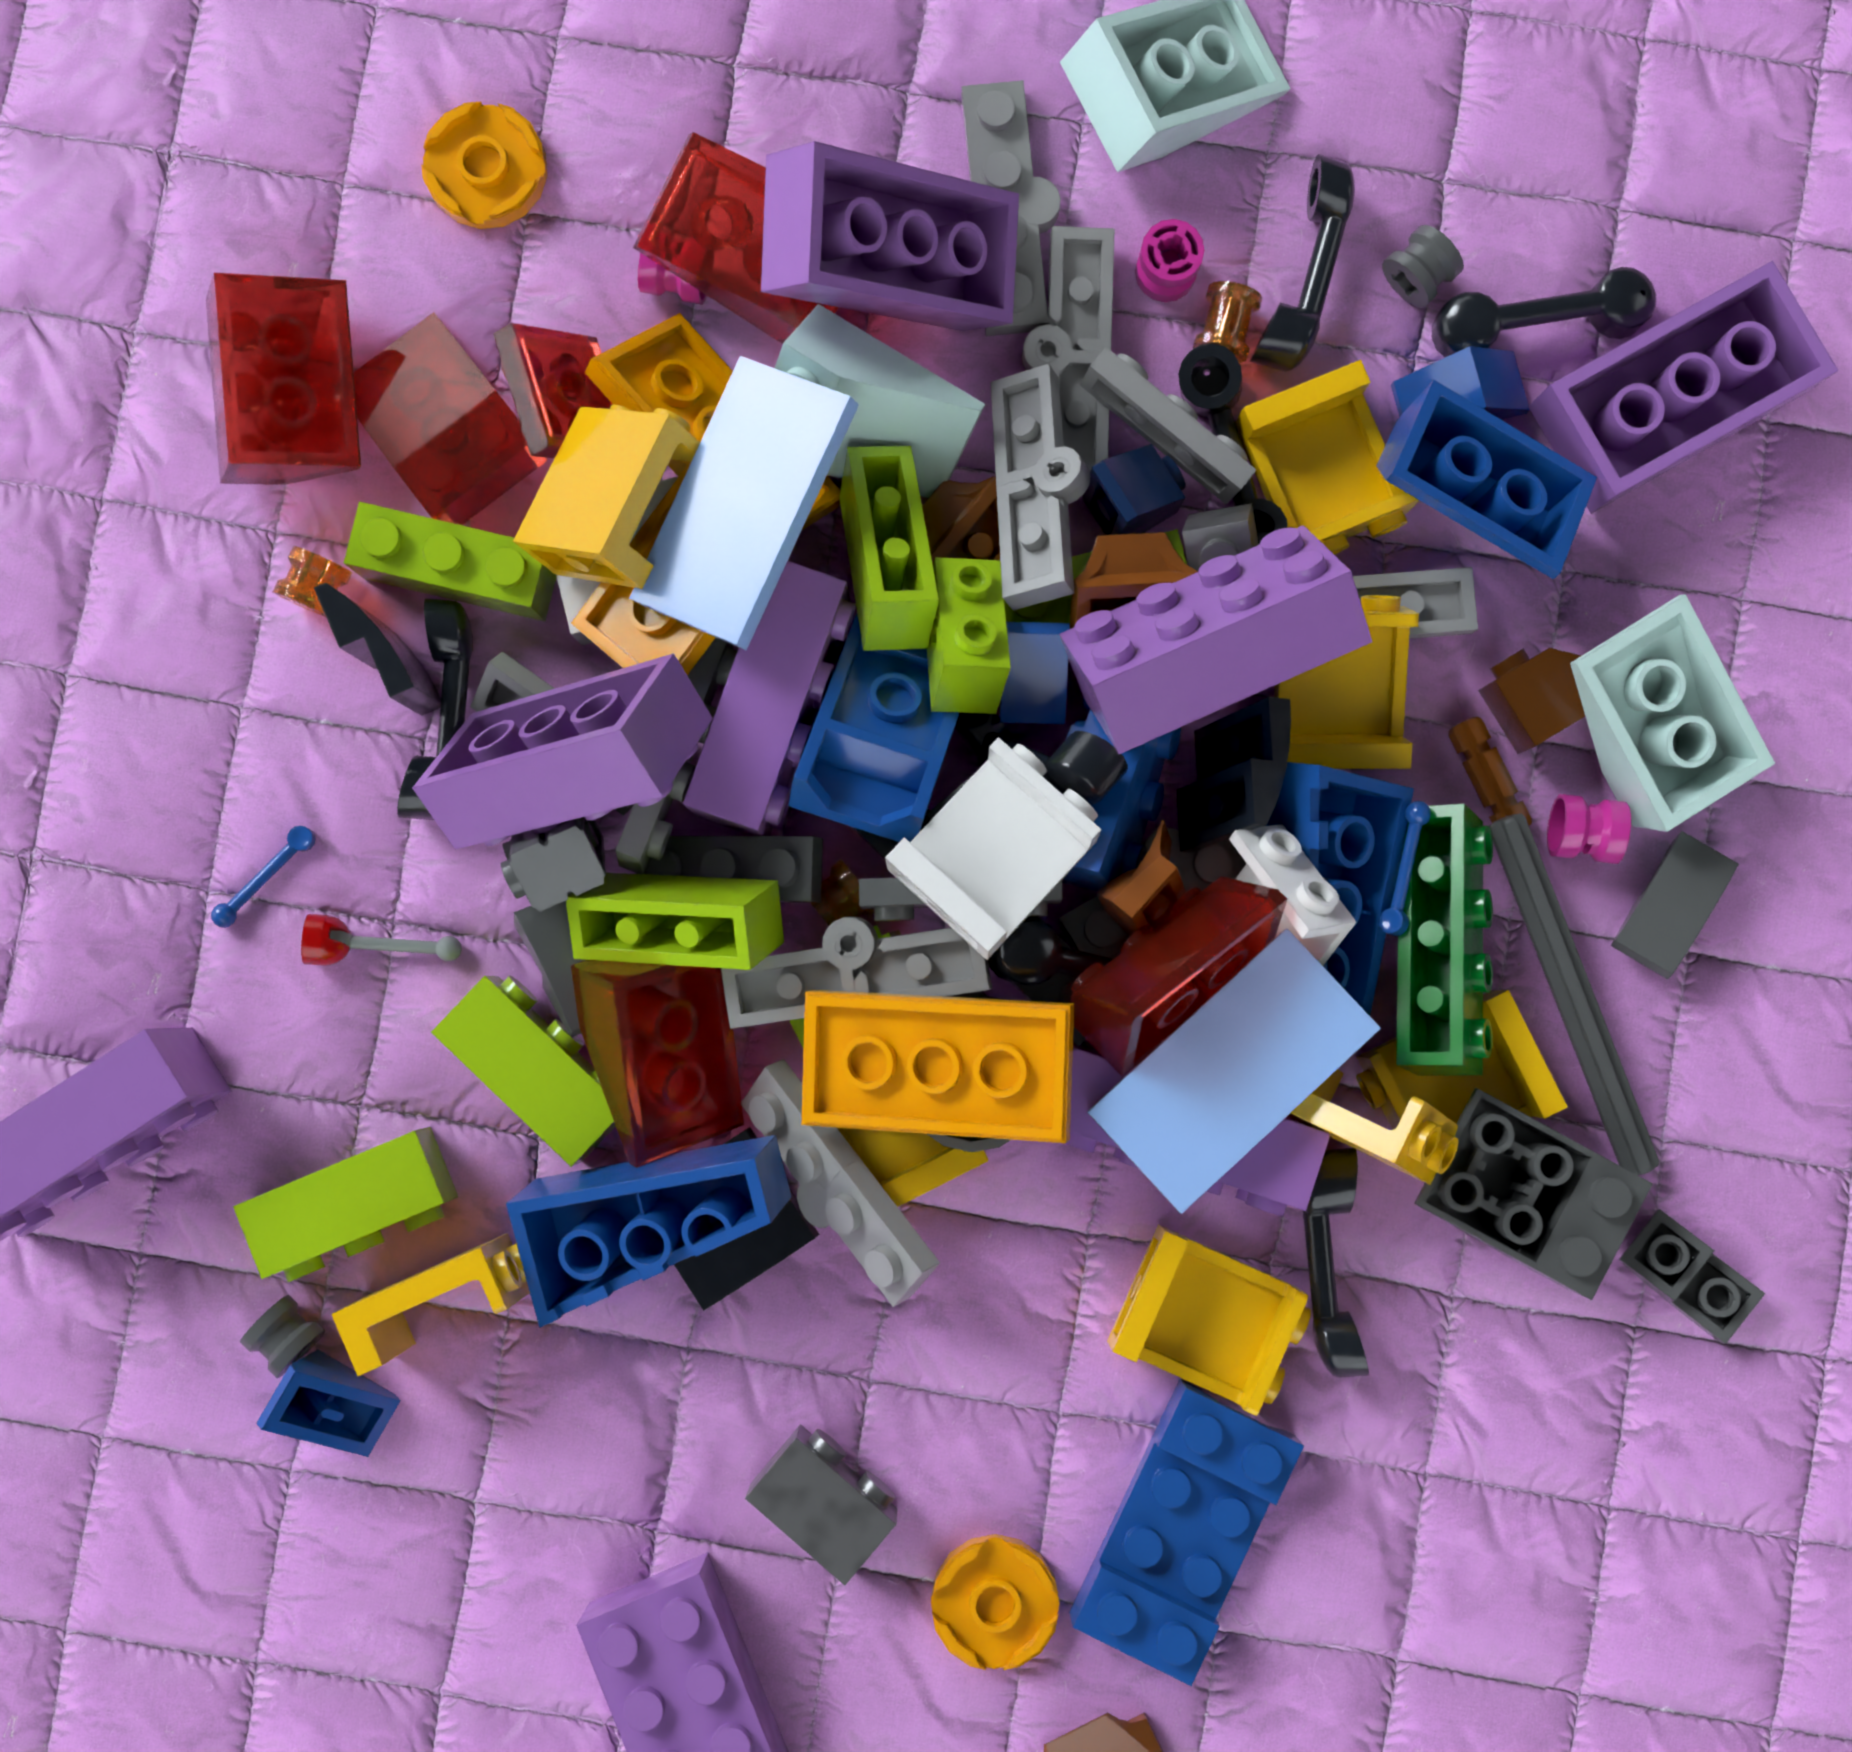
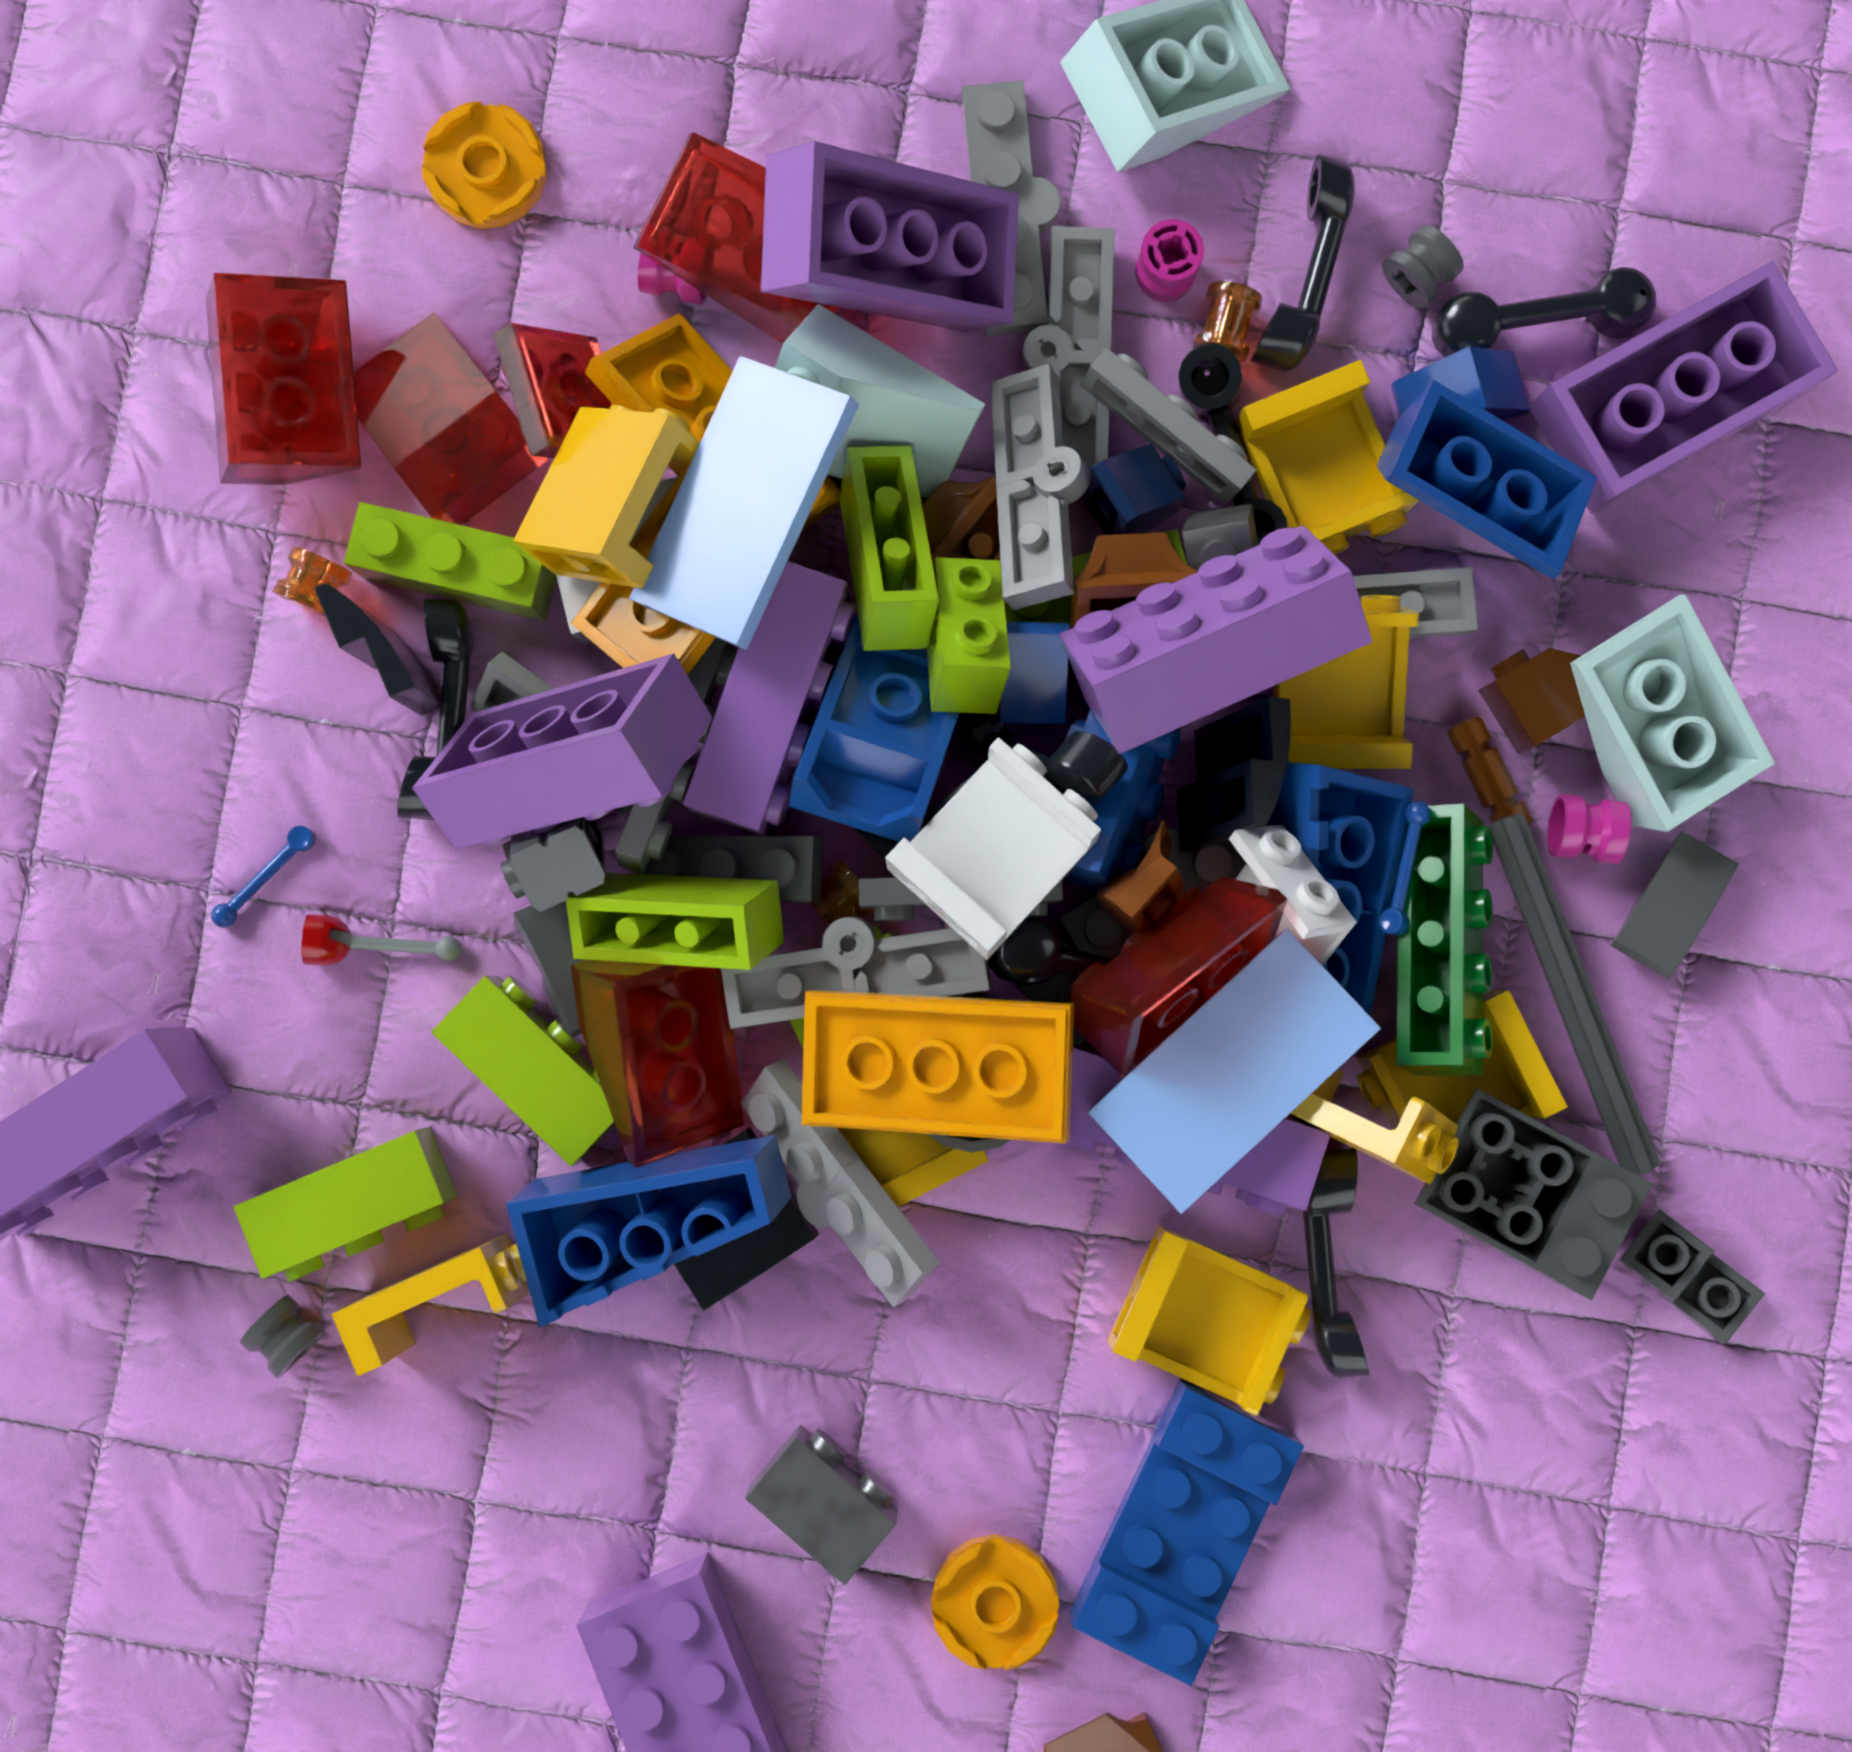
(329, 1406): blue slope -> none

